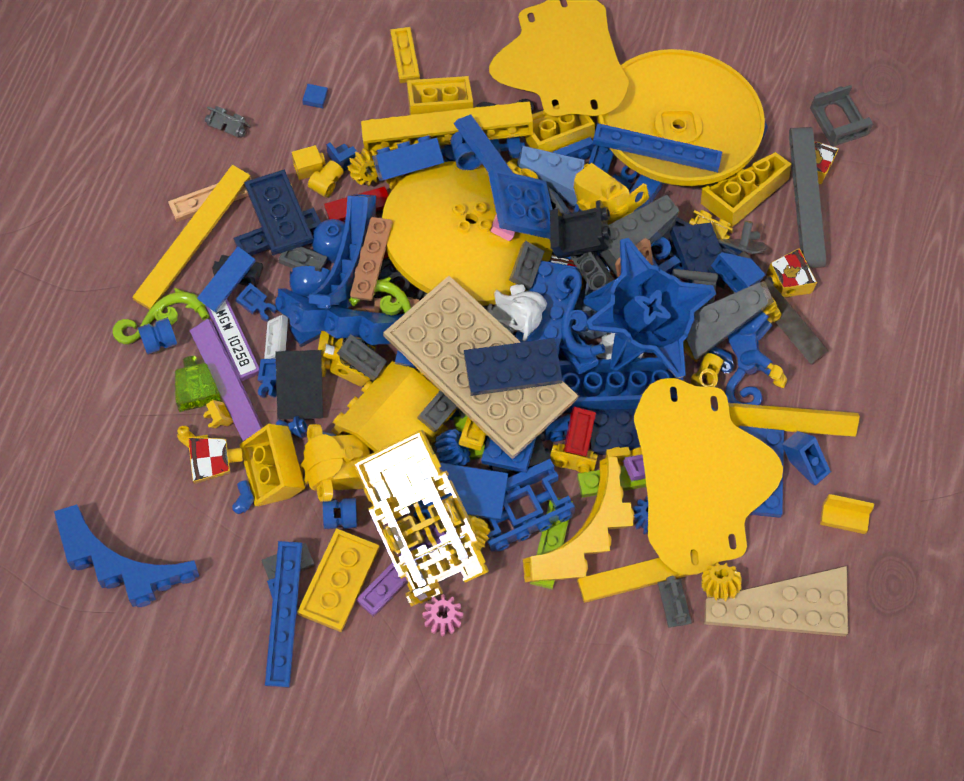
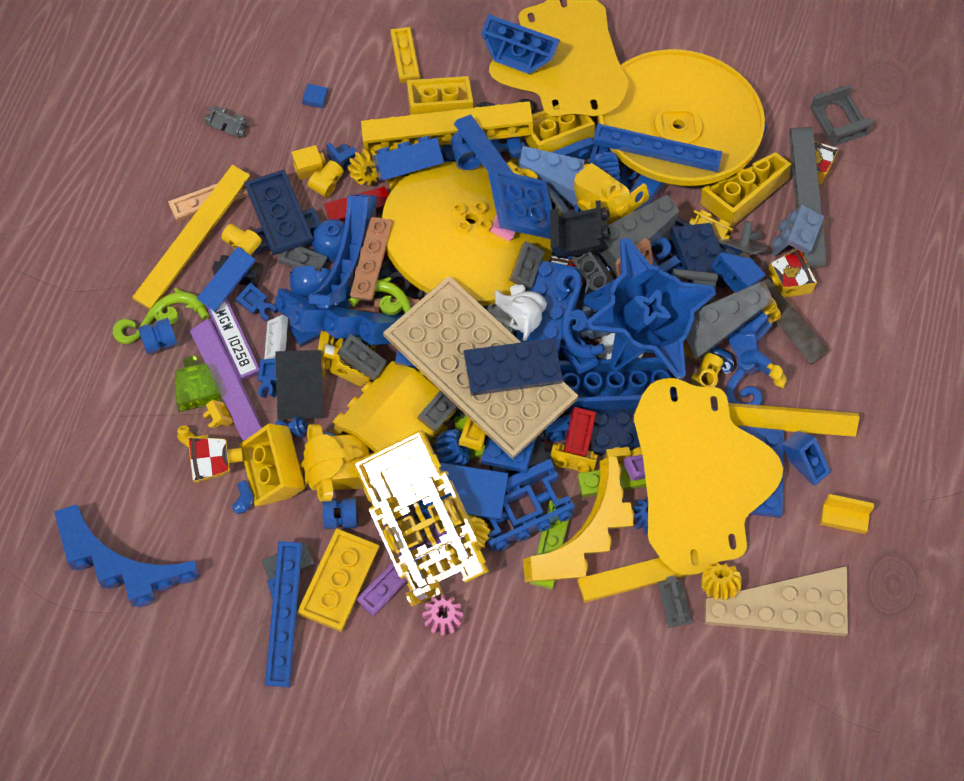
(236, 237): none -> yellow piece
(518, 45): none -> blue wedge
(608, 163): none -> blue gear
(798, 230): none -> sand blue bracket

